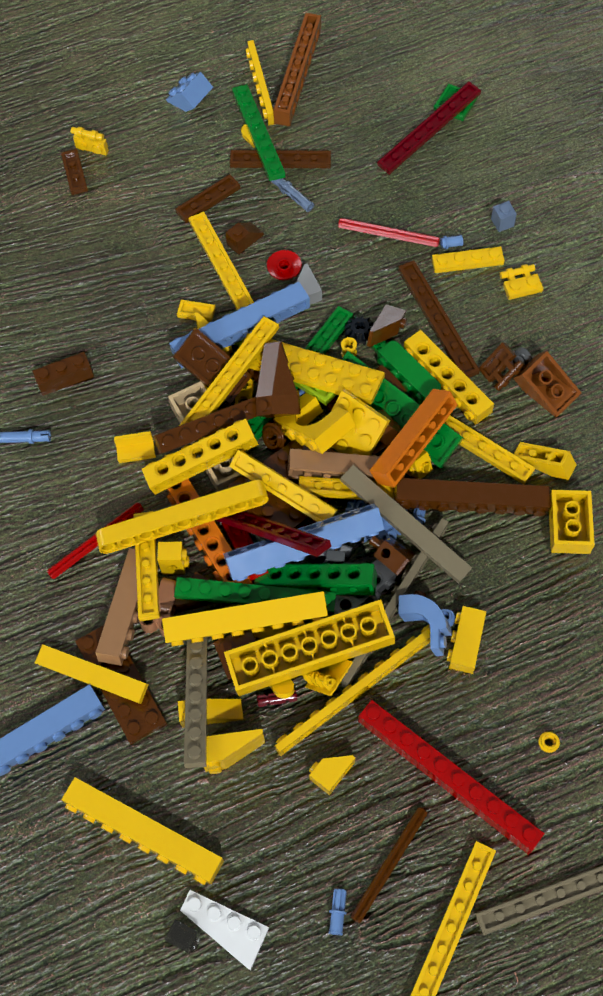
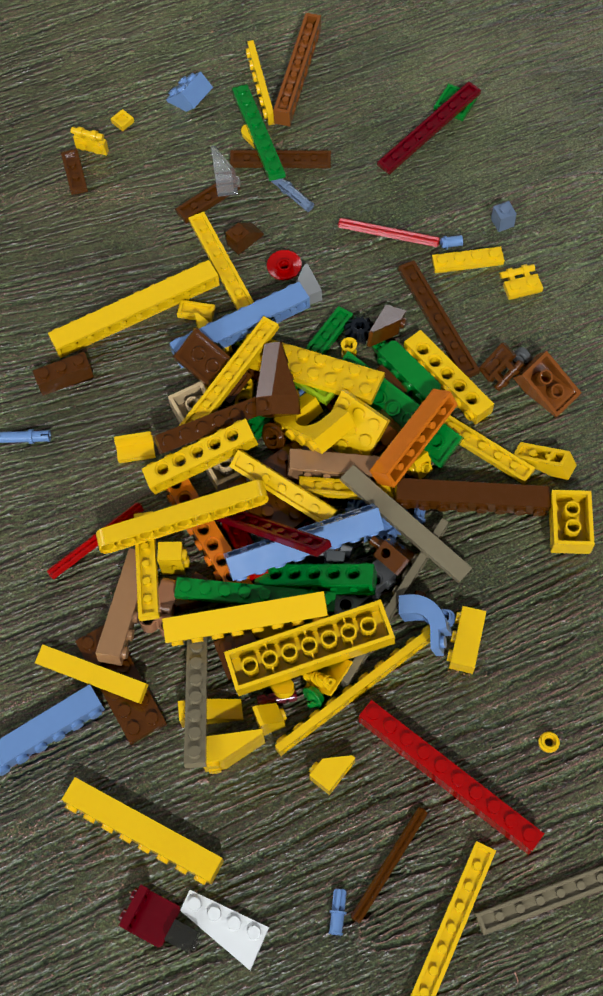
(122, 120): none -> yellow plate
(133, 308): none -> yellow brick
(149, 916): none -> dark red bracket
(224, 175): none -> clear slope
(269, 717): none -> yellow slope
(313, 696): none -> green hat

